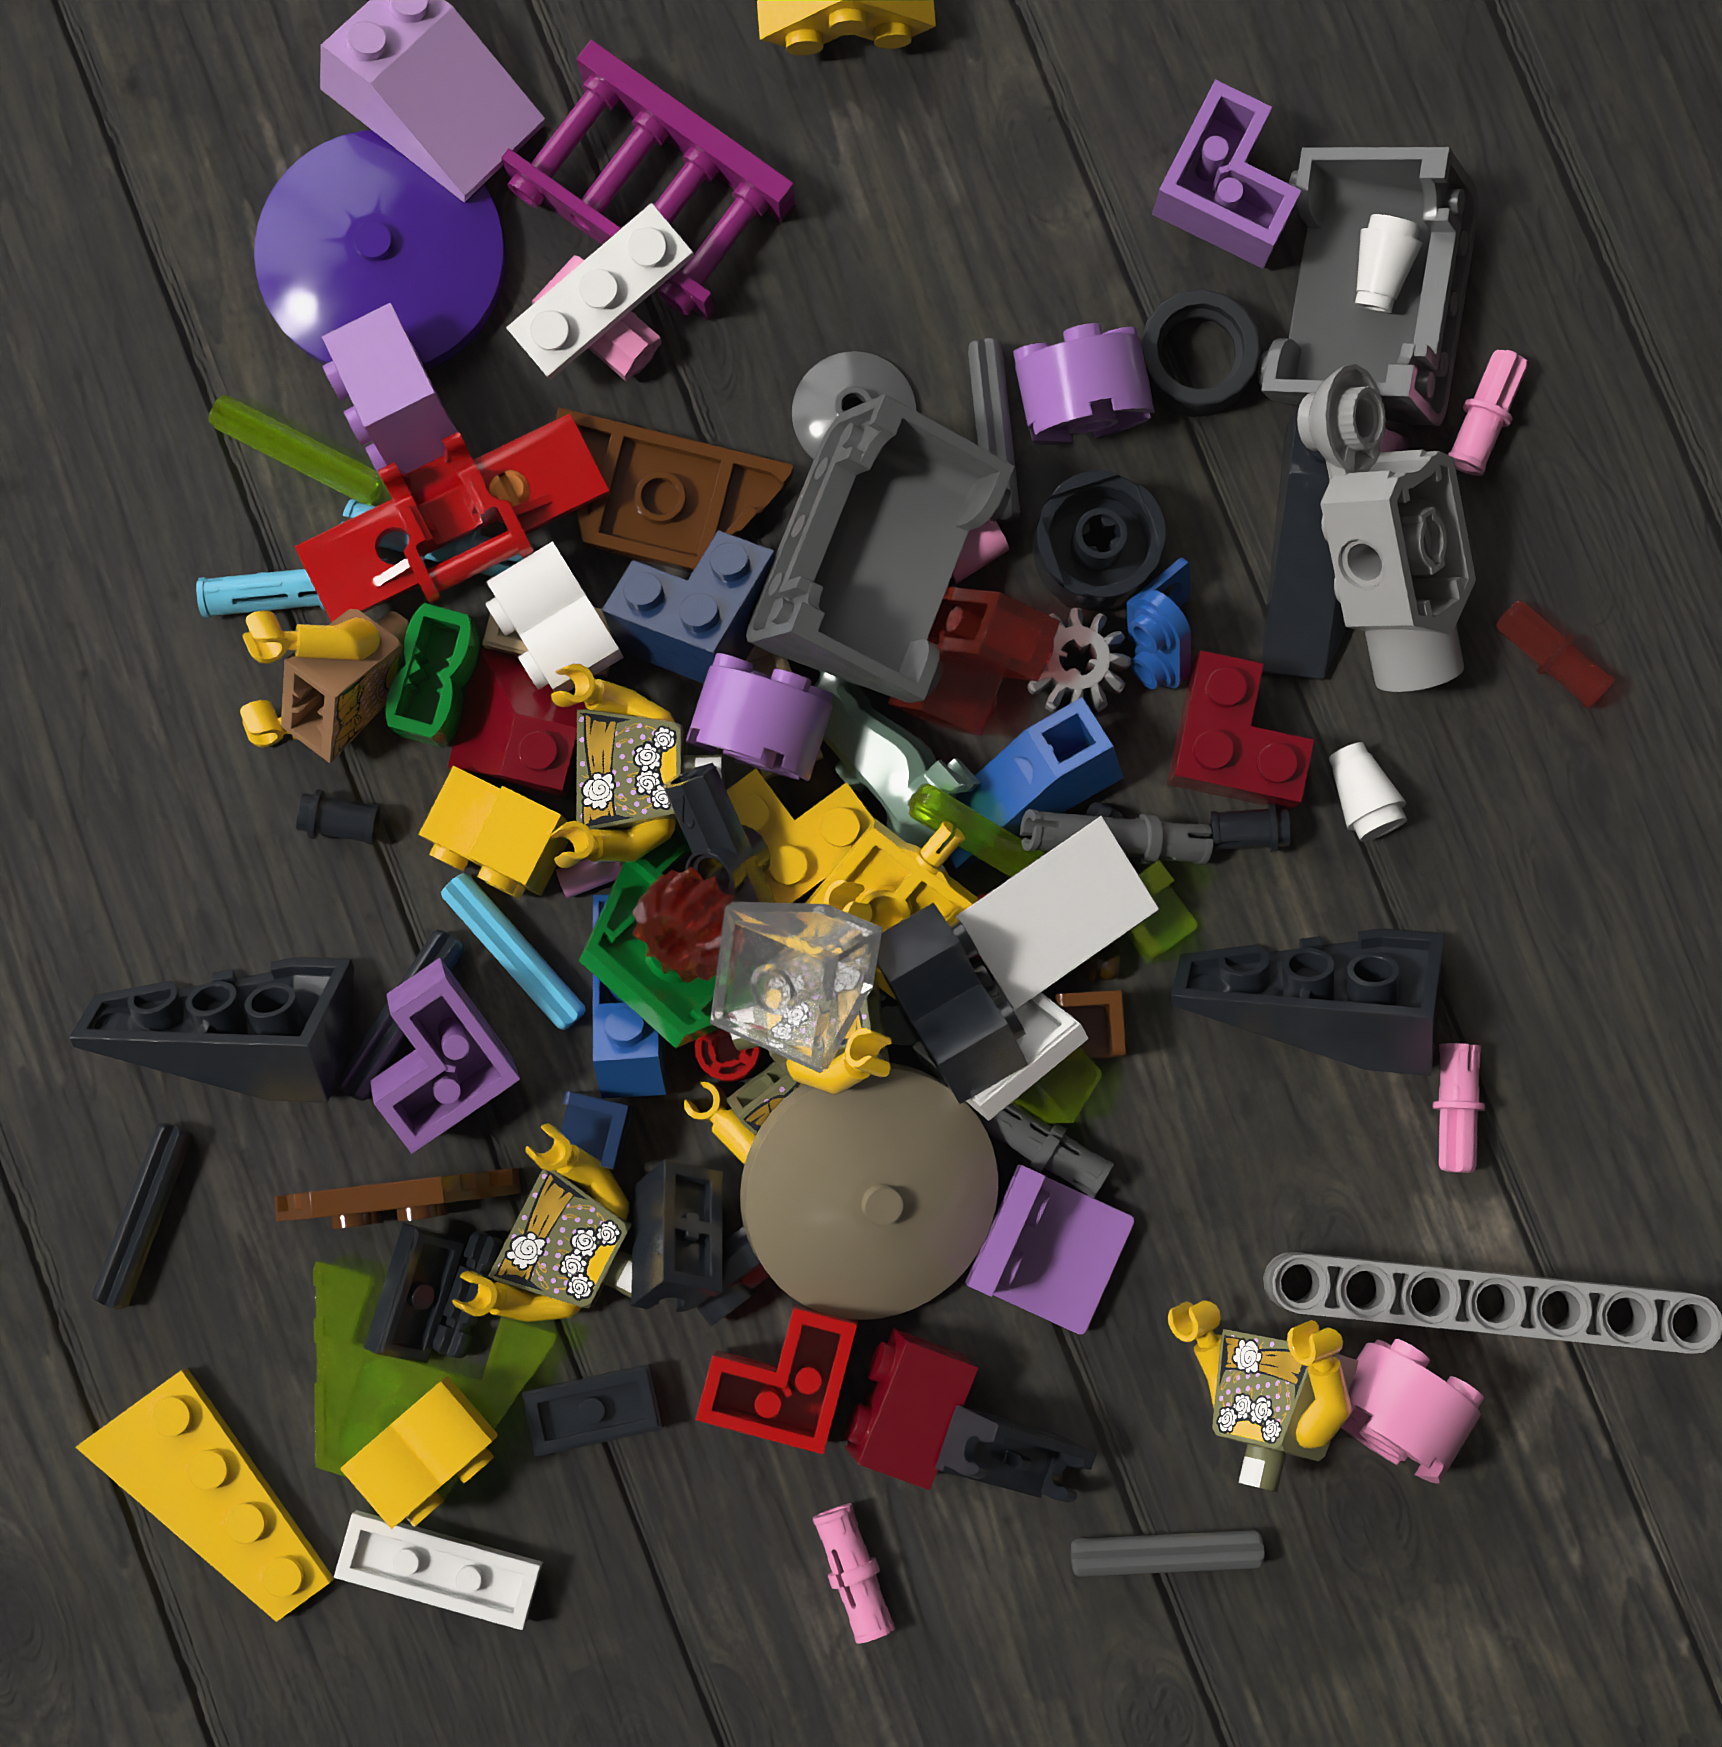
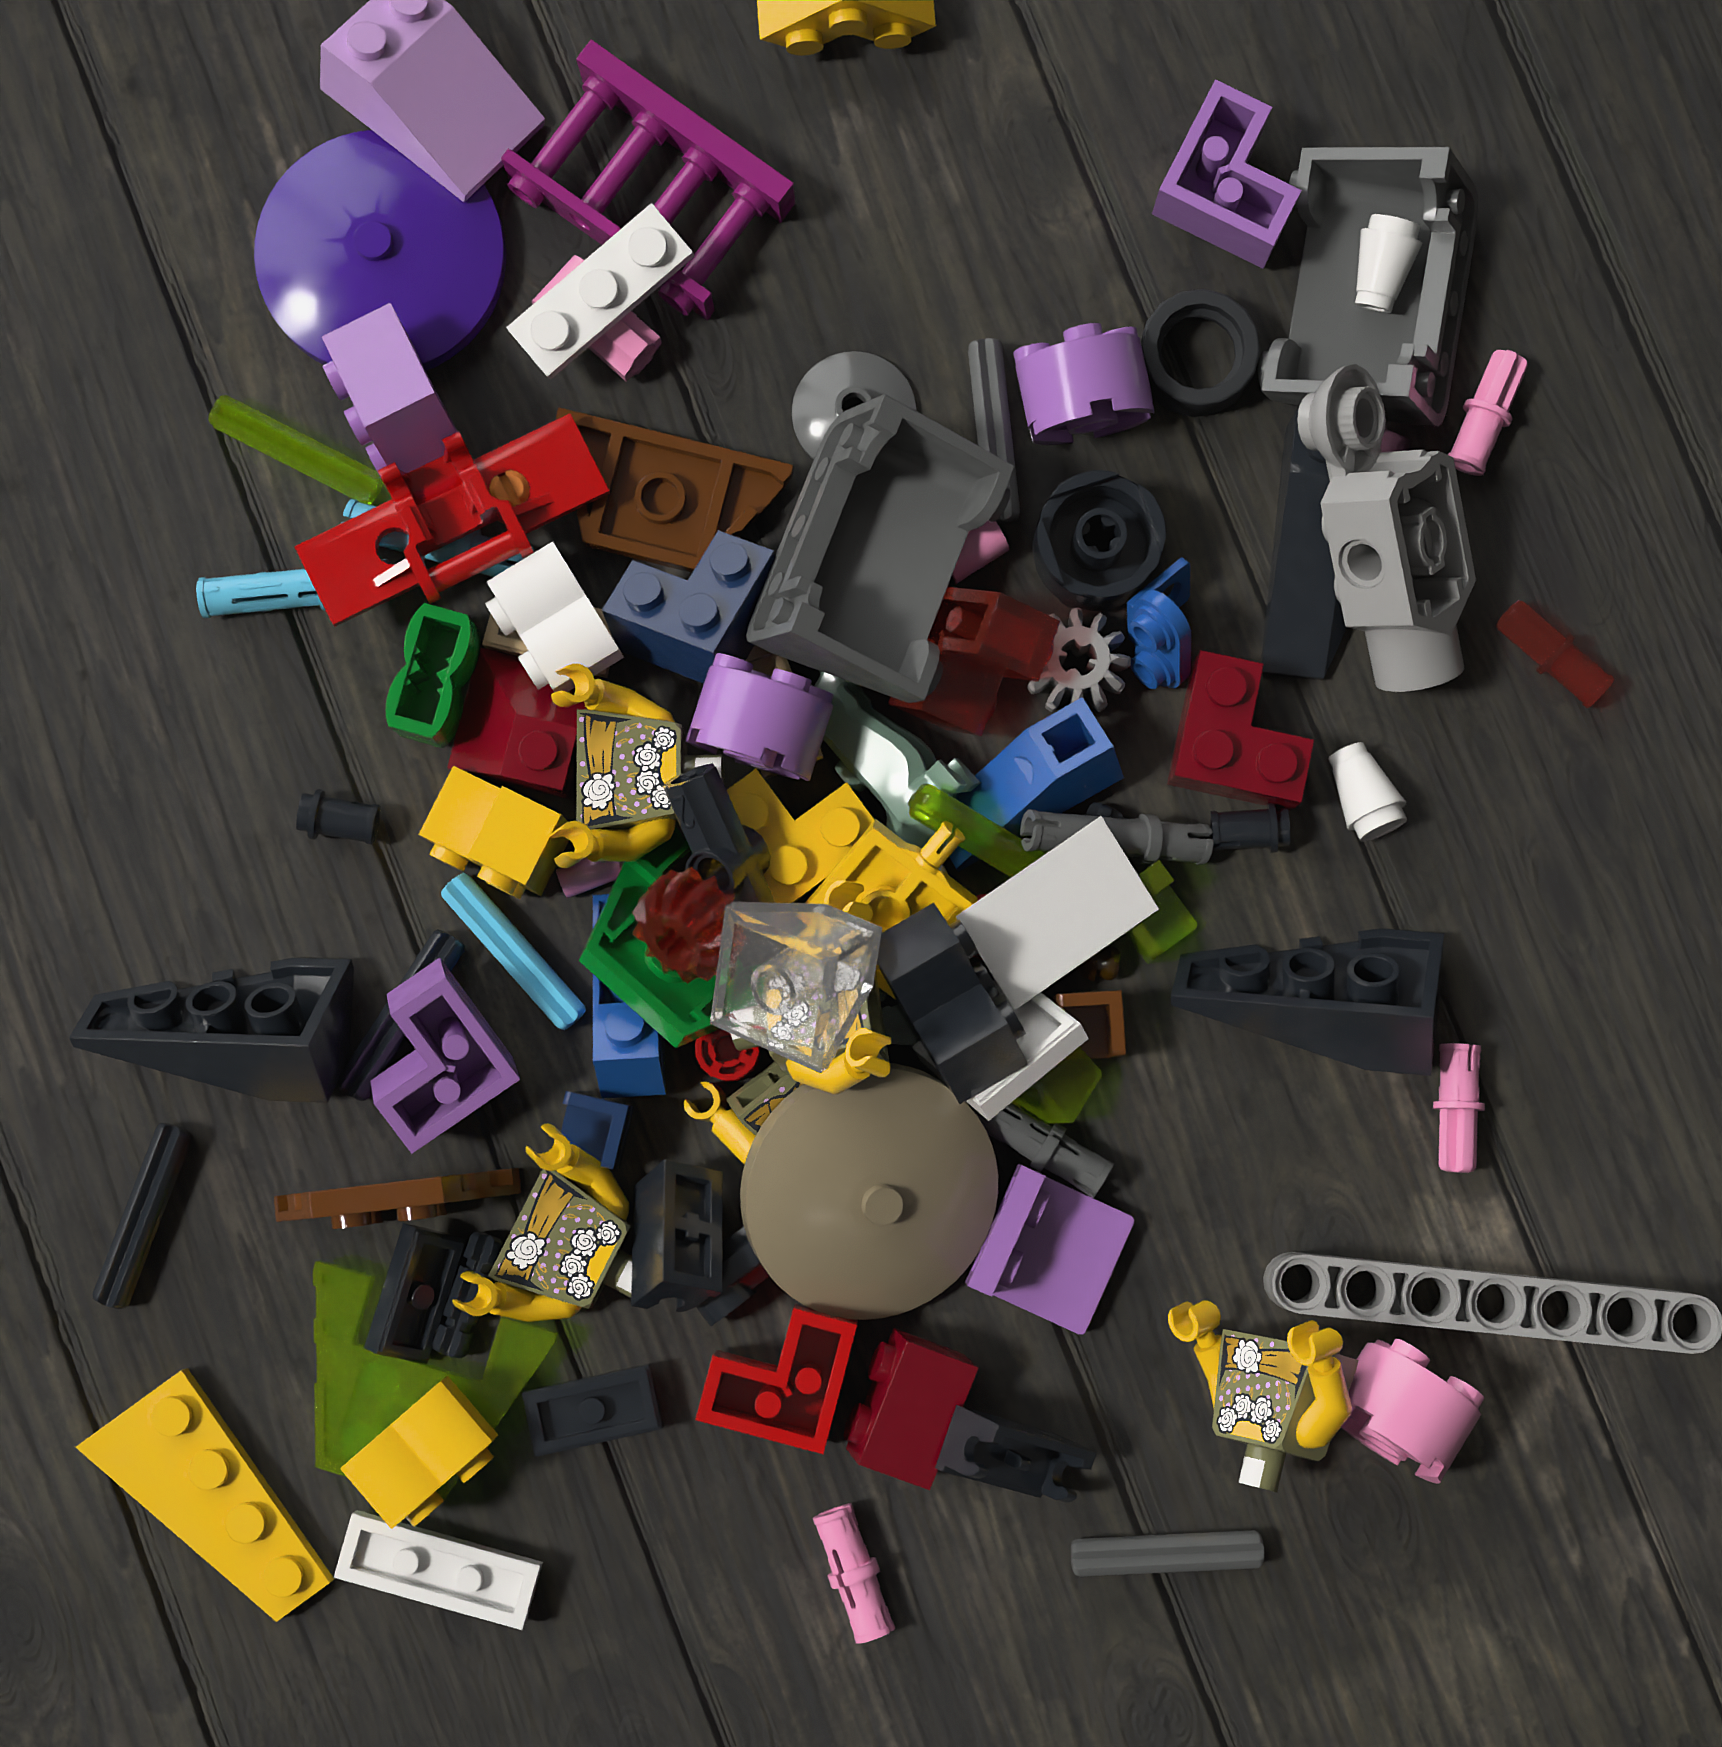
(329, 681): torso -> none

